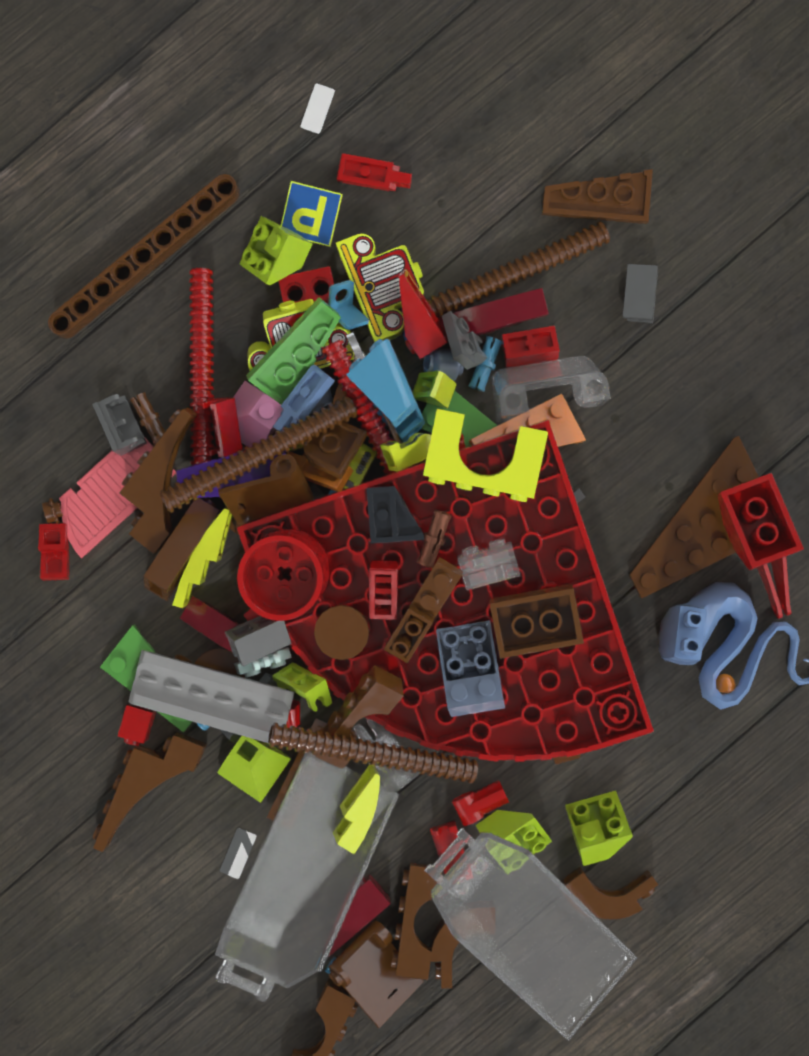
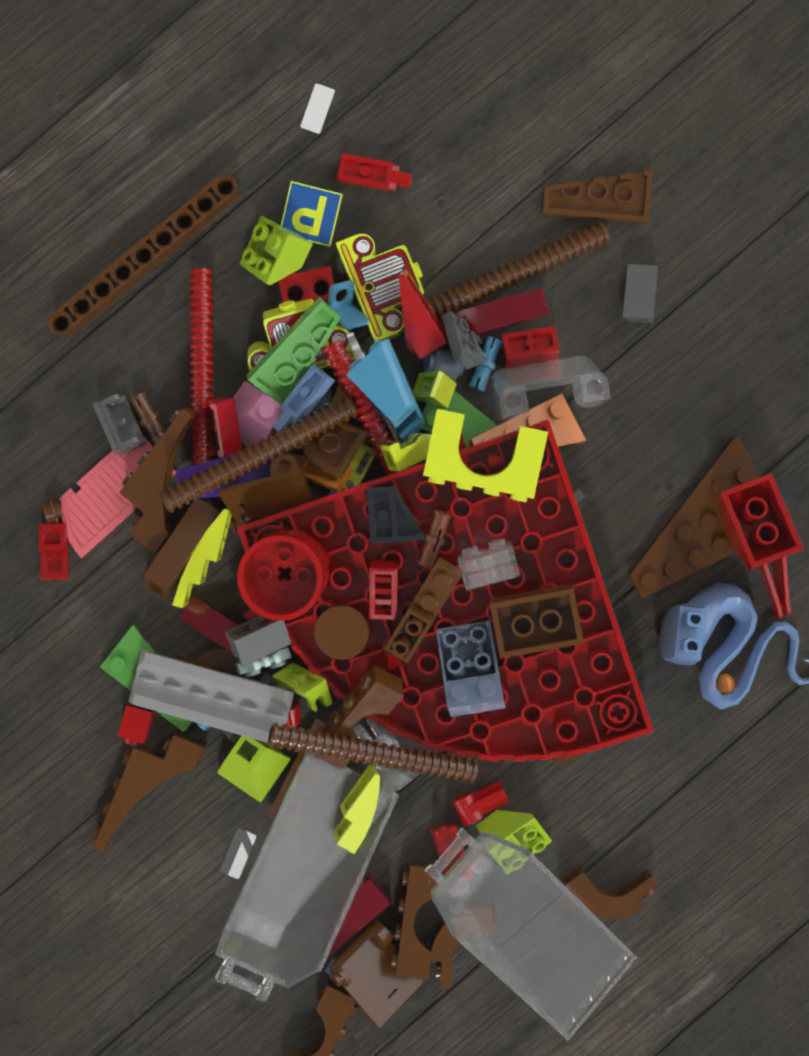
(598, 827): lime slope -> none

